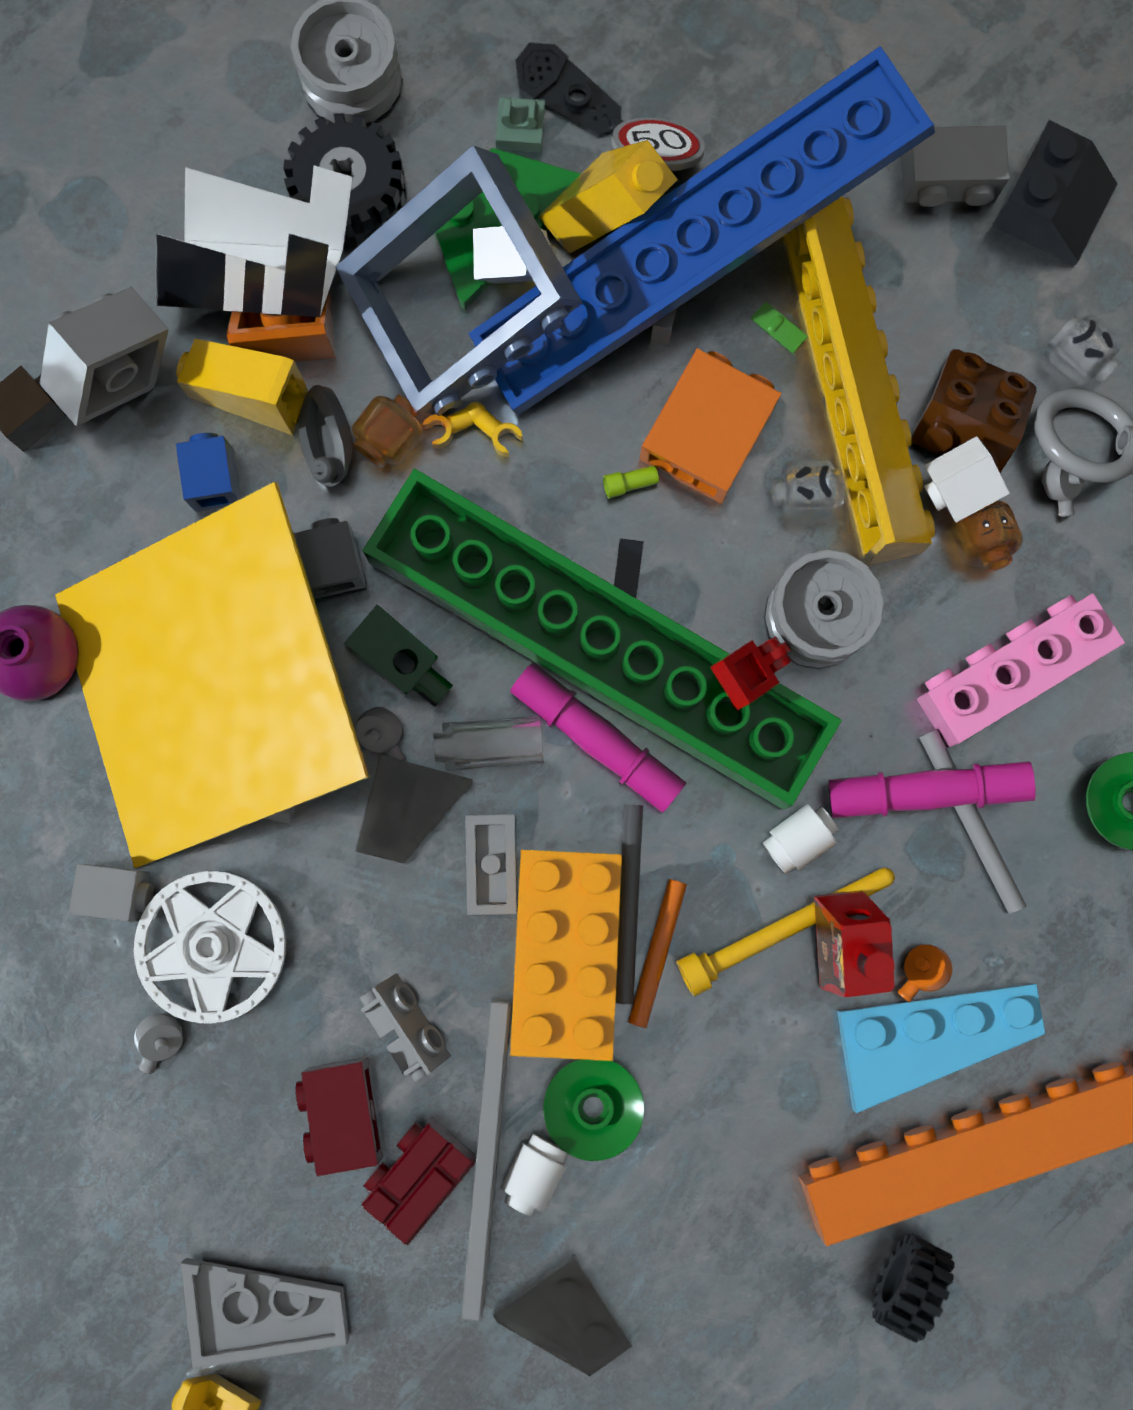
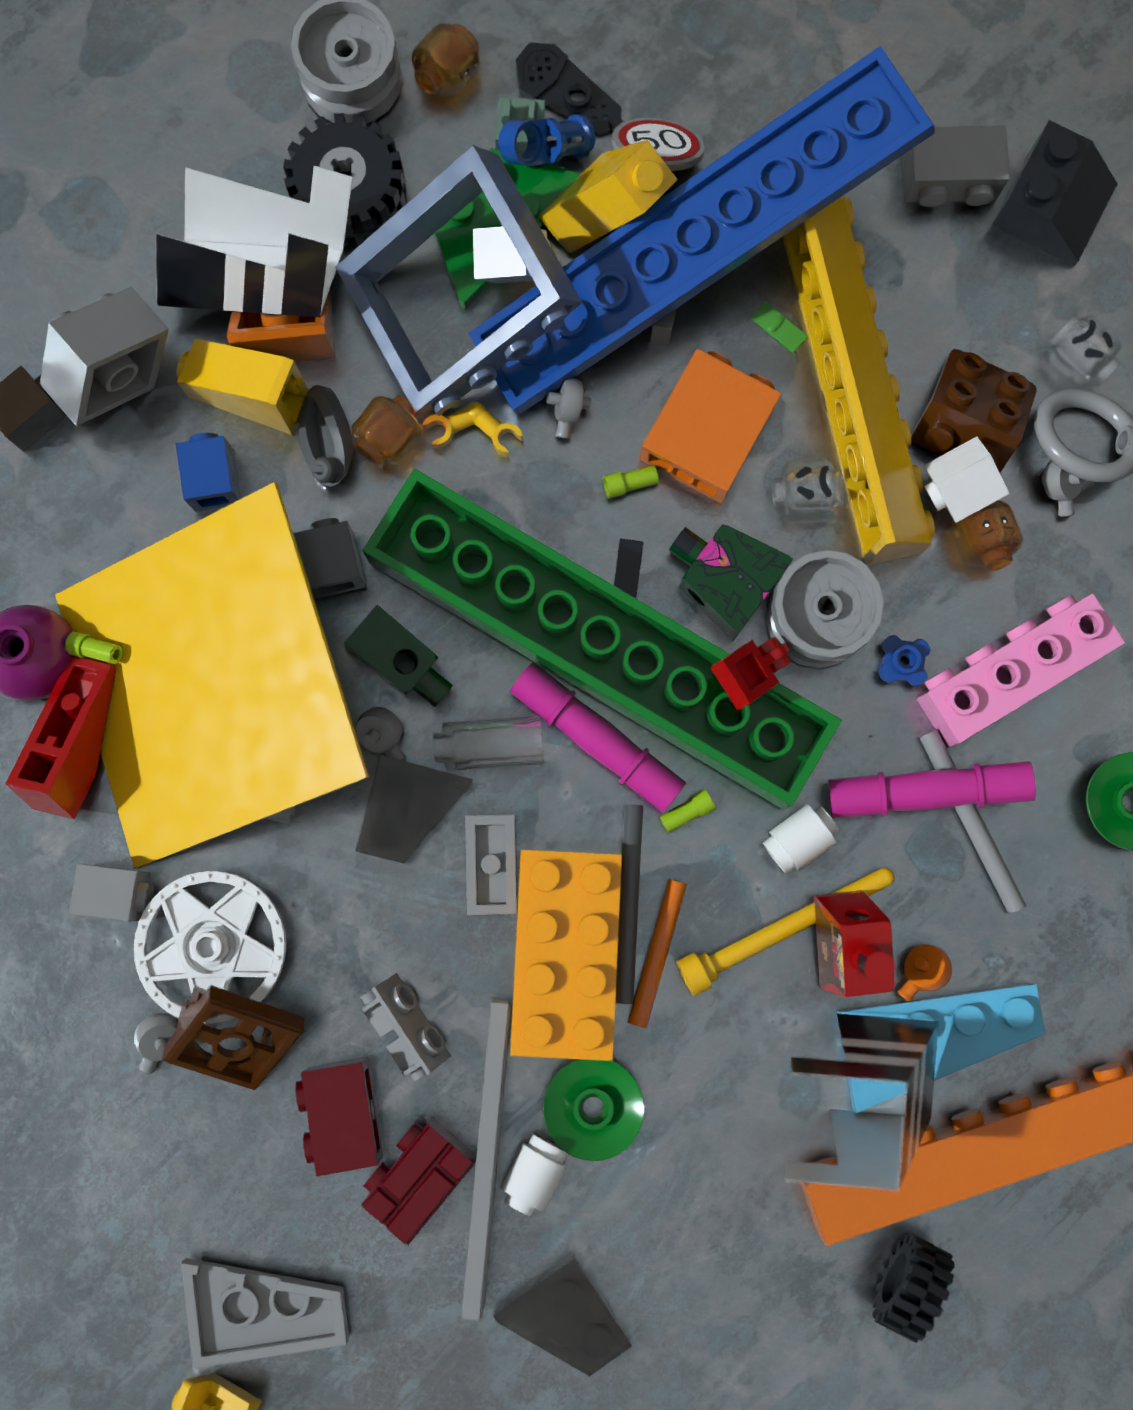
(66, 740): none -> red slope
(86, 646): none -> lime piece
(241, 1067): none -> reddish brown piece
(445, 59): none -> clear orange head
(540, 150): none -> blue connector
(568, 405): none -> light grey piece
(698, 805): none -> lime piece
(728, 574): none -> dark green torso
(875, 1147): none -> sticker
(894, 670): none -> blue plate

